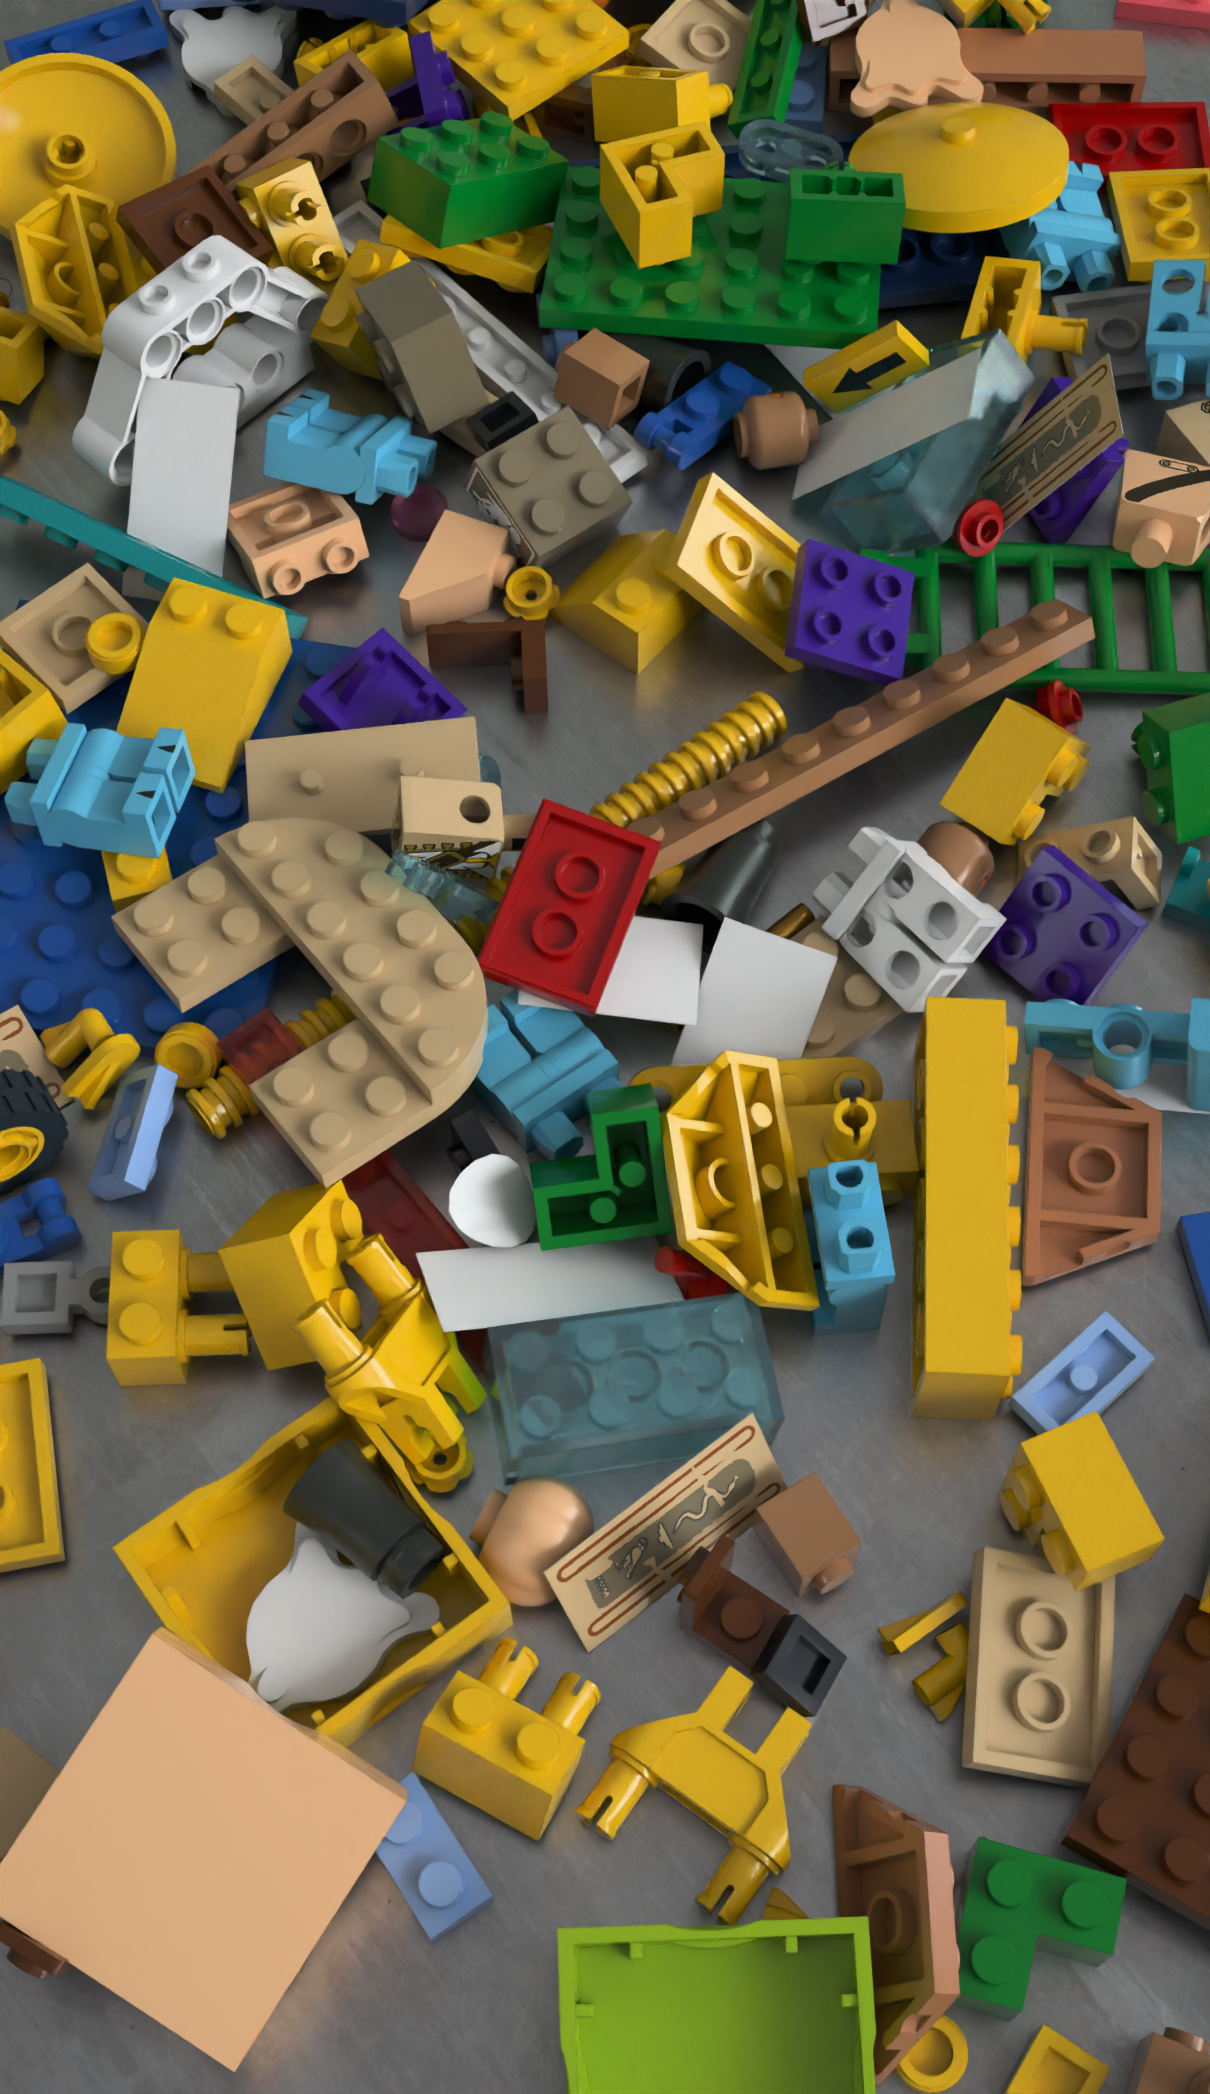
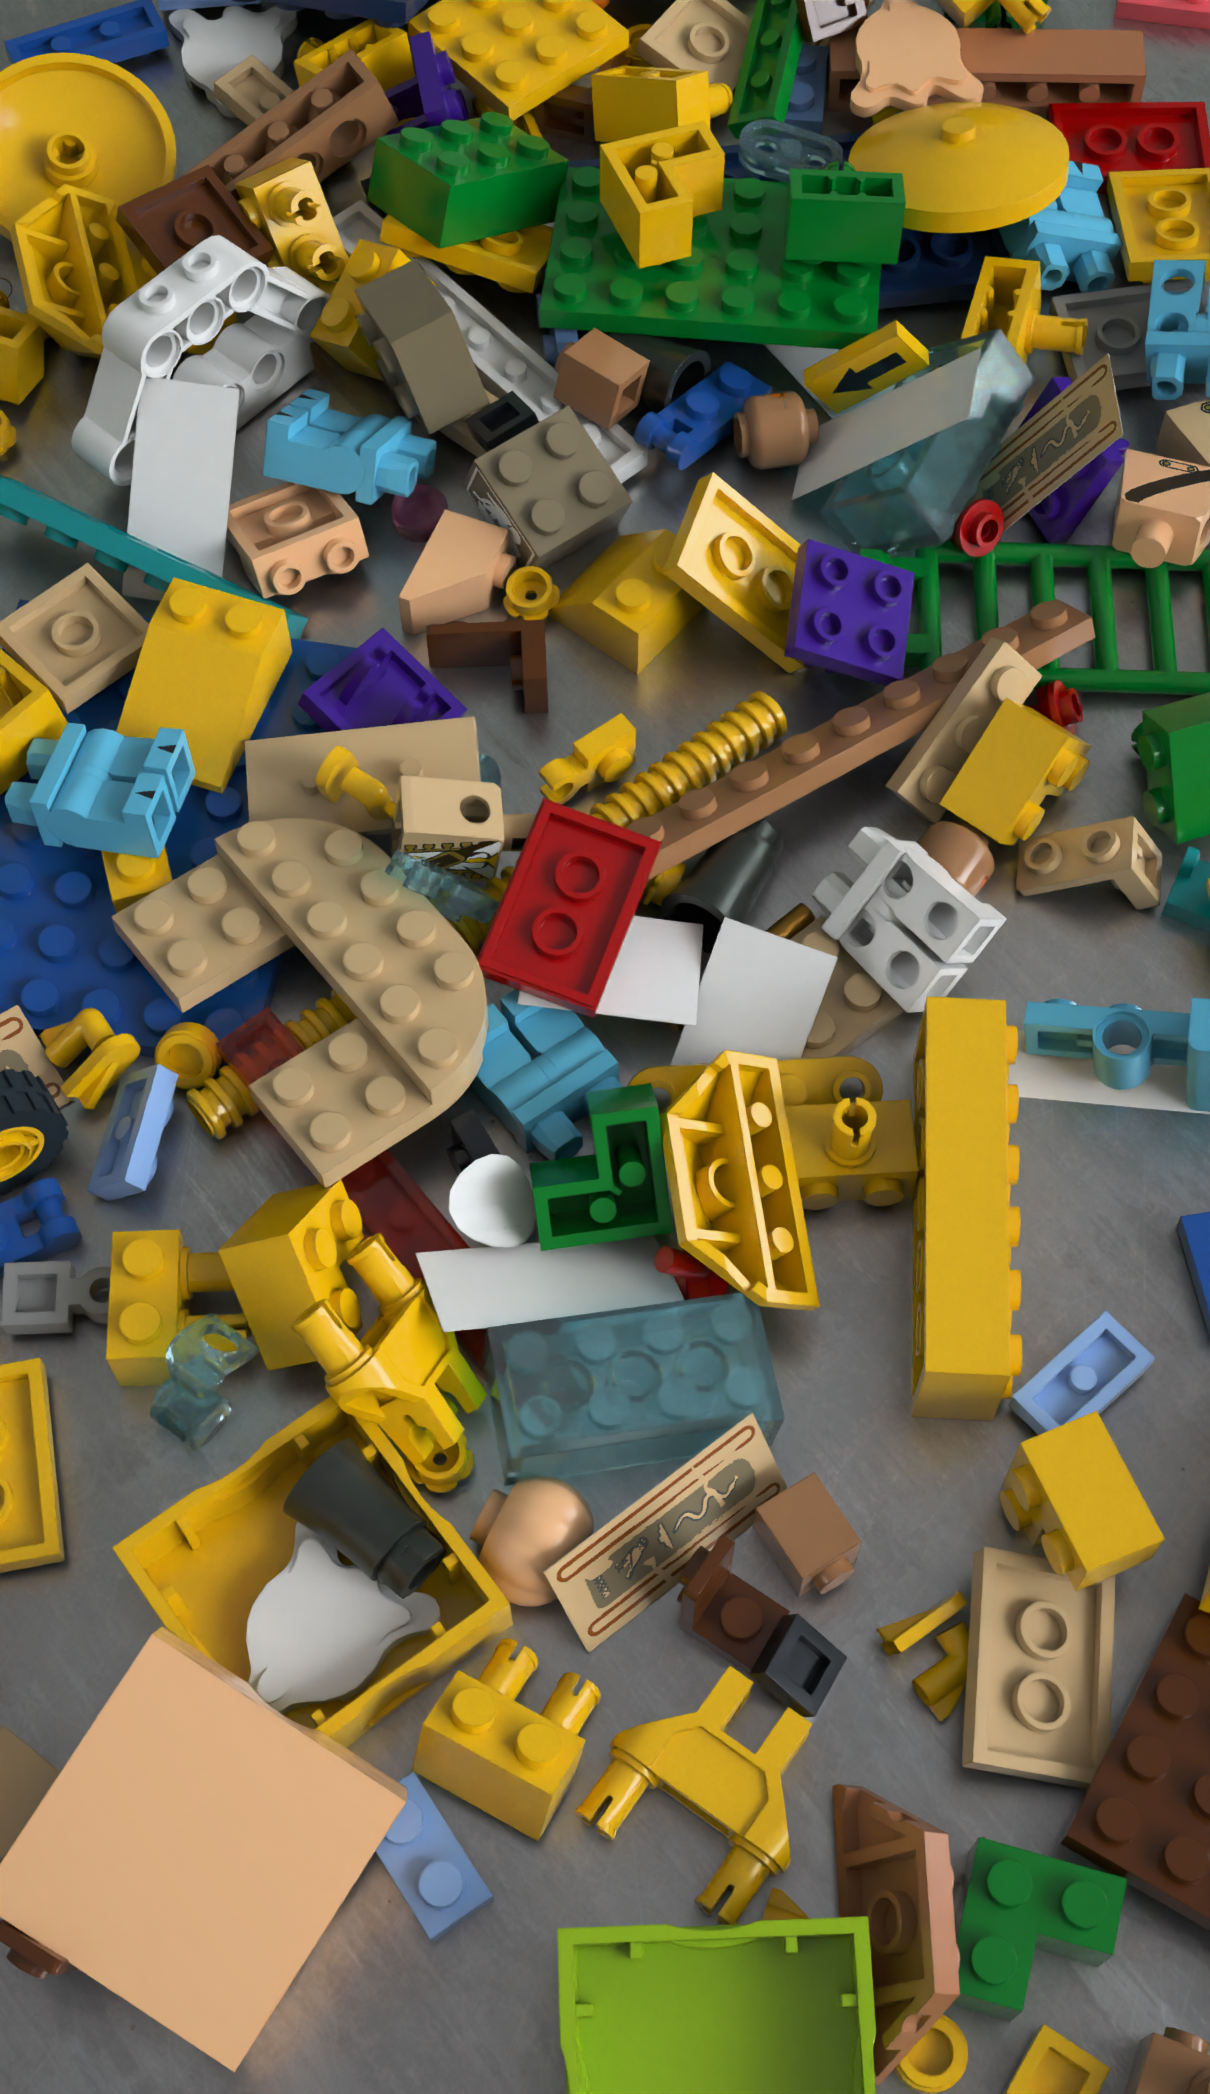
(115, 642): yellow tile -> none
(189, 1399): none -> clear light blue leg
(342, 774): none -> yellow piece
(596, 758): none -> yellow plate
(848, 1247): medium azure hips -> none
(959, 725): none -> tan plate
(1063, 931): dark purple plate -> none
(1087, 1172): nougat wing -> none

